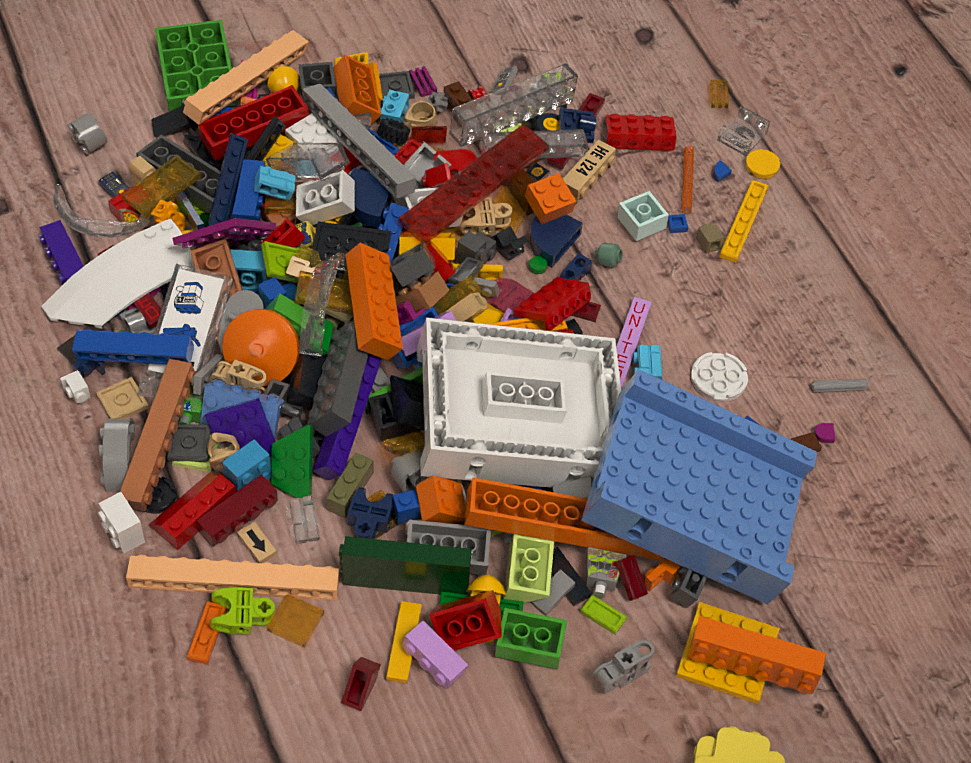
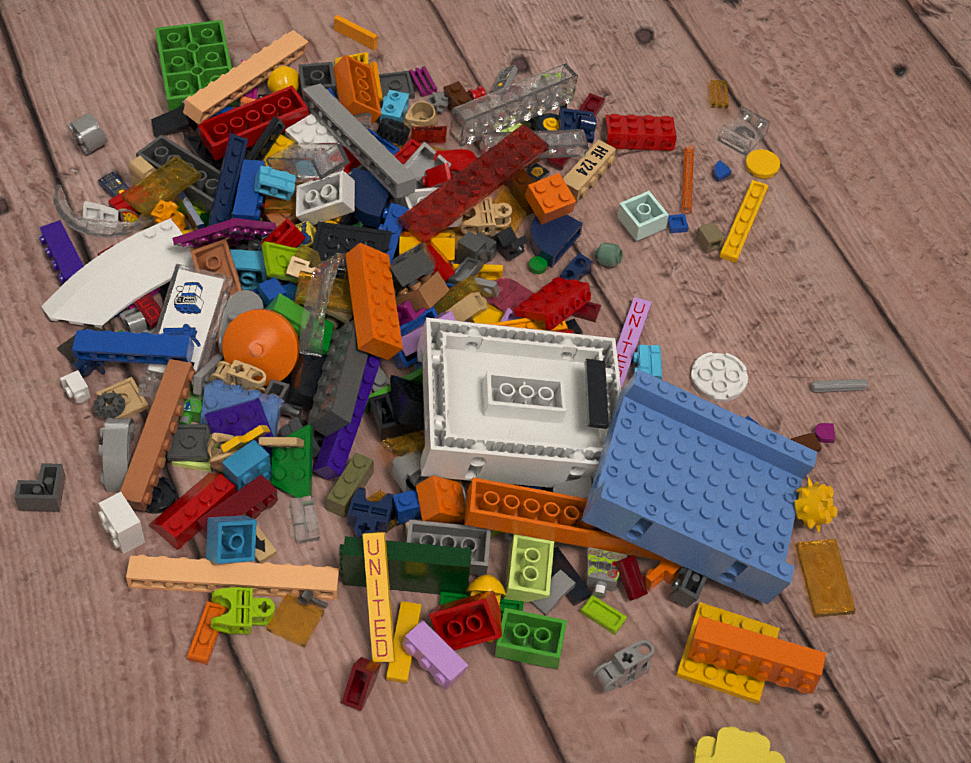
(42, 494): none -> dark grey brick
(99, 212): none -> white slope
(109, 411): none -> dark grey gear
(231, 539): none -> dark azure brick
(240, 441): none -> yellow tile
(281, 442): none -> tan tile
(308, 596): none -> flat silver hand
(355, 32): none -> light orange tile
(378, 597): none -> yellow tile
(596, 394): none -> black tile
(815, 505): none -> yellow brick
(825, 578): none -> clear yellow tile

